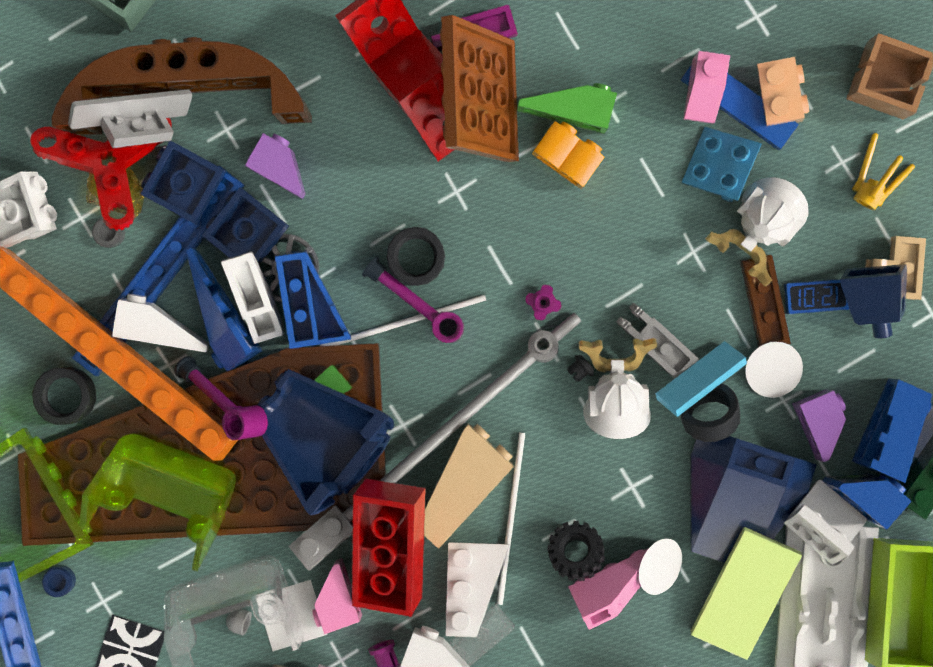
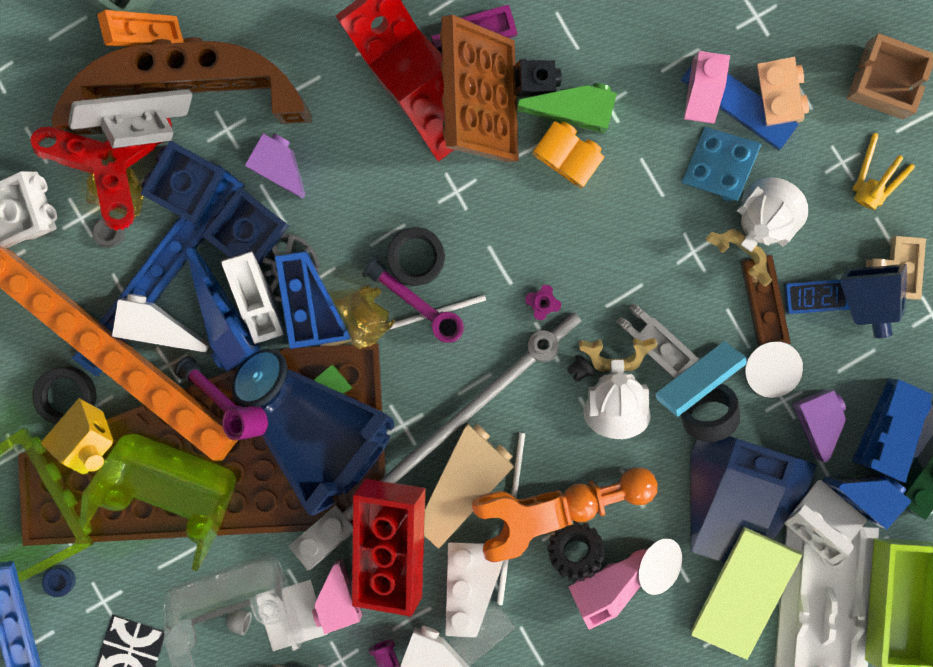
(80, 438): none -> yellow torso
(135, 29): none -> orange plate
(259, 378): none -> medium azure wheel
(364, 317): none -> clear yellow hair
(527, 82): none -> black brick
(555, 510): none -> orange piece

